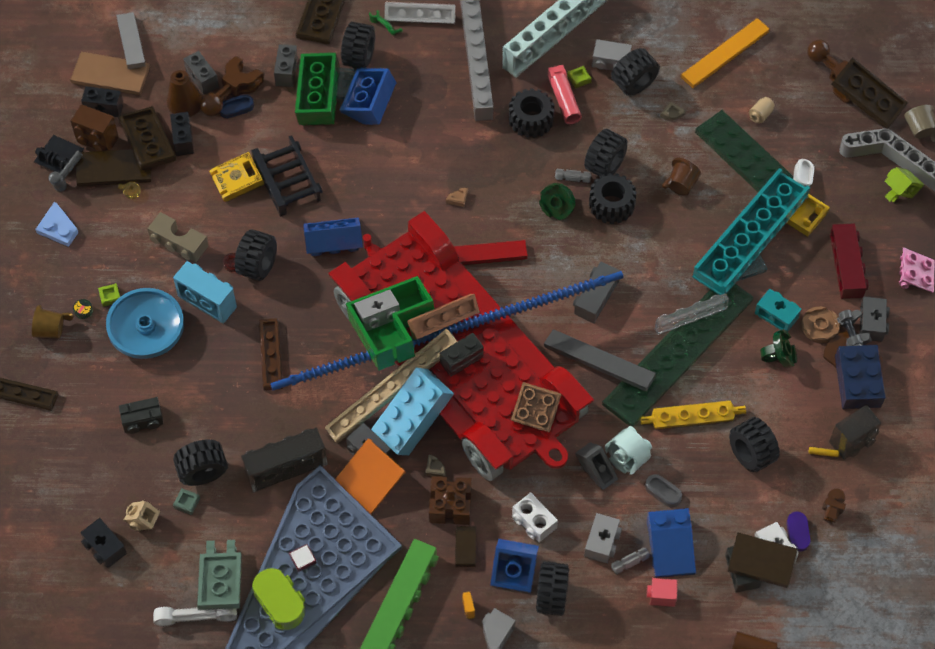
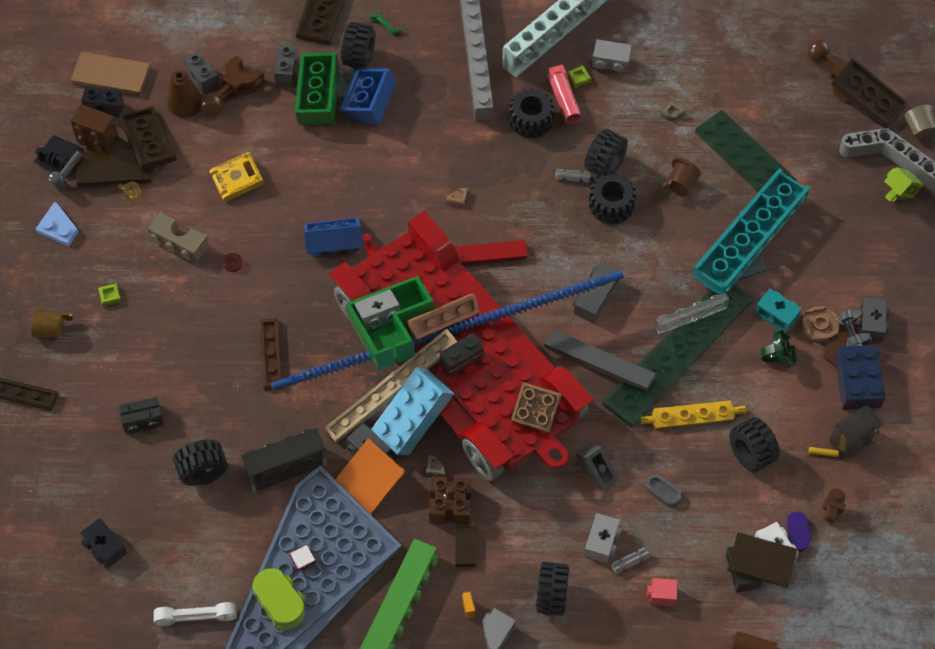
(82, 309): tile -> none
(130, 40): light grey tile -> none
(141, 516): tan brick -> none
(145, 323): dark azure dish -> none
(182, 133): black brick -> none
(186, 501): sand green tile -> none
(205, 291): medium azure brick -> none
(219, 578): sand green tile -> none
(237, 106): dark blue tile -> none
(255, 254): black tyre -> none
(275, 188): black fence -> none
(419, 12): white plate -> none
(514, 565): blue slope -> none
(538, 515): white brick -> none
(557, 201): dark green tile -> none
(628, 450): light aqua brick -> none
(635, 71): black tyre -> none
(671, 542): blue slope -> none
(725, 53): light orange tile -> none
(761, 110): tan brick -> none
(800, 218): yellow container -> none
(804, 172): white tile -> none
(848, 261): dark red brick -> none
(917, 271): bright pink hinge -> none

